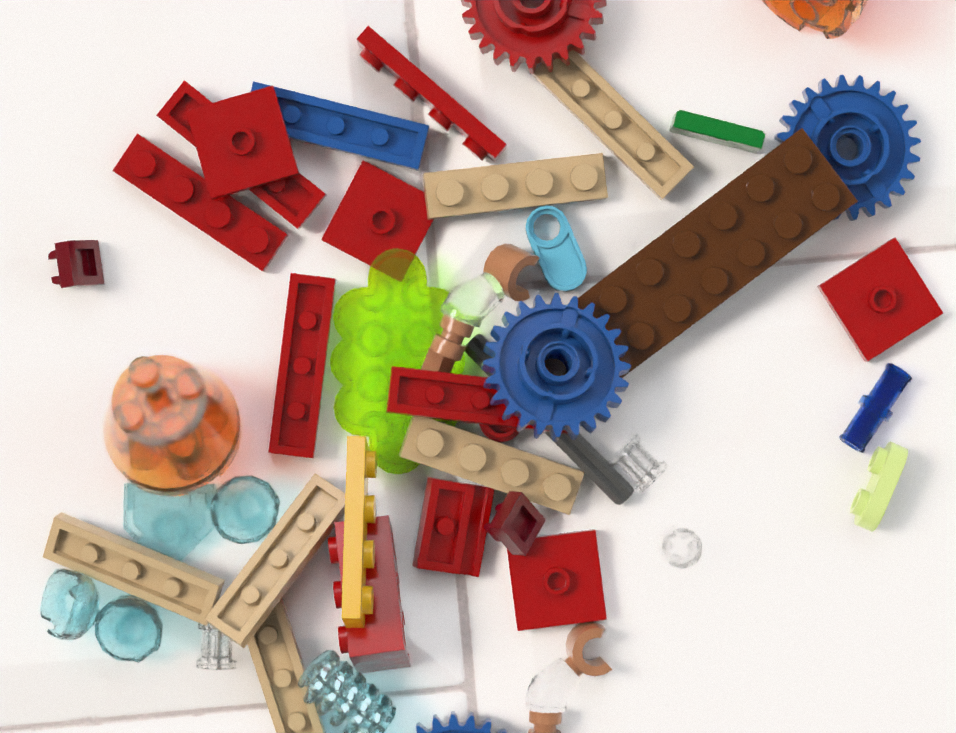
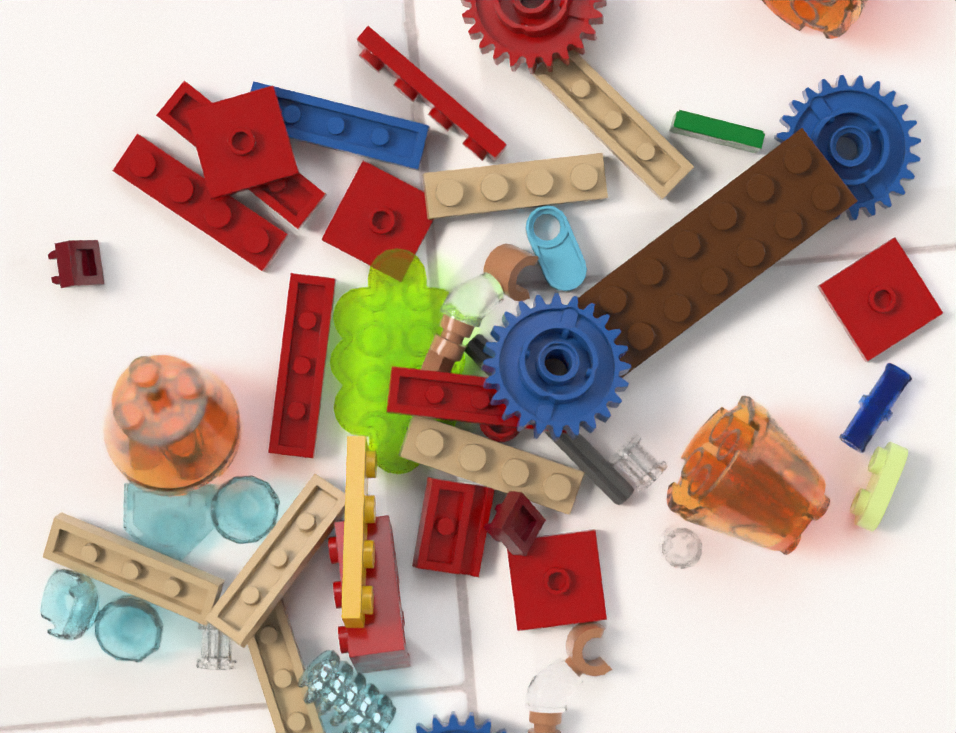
(748, 480): none -> clear orange cone

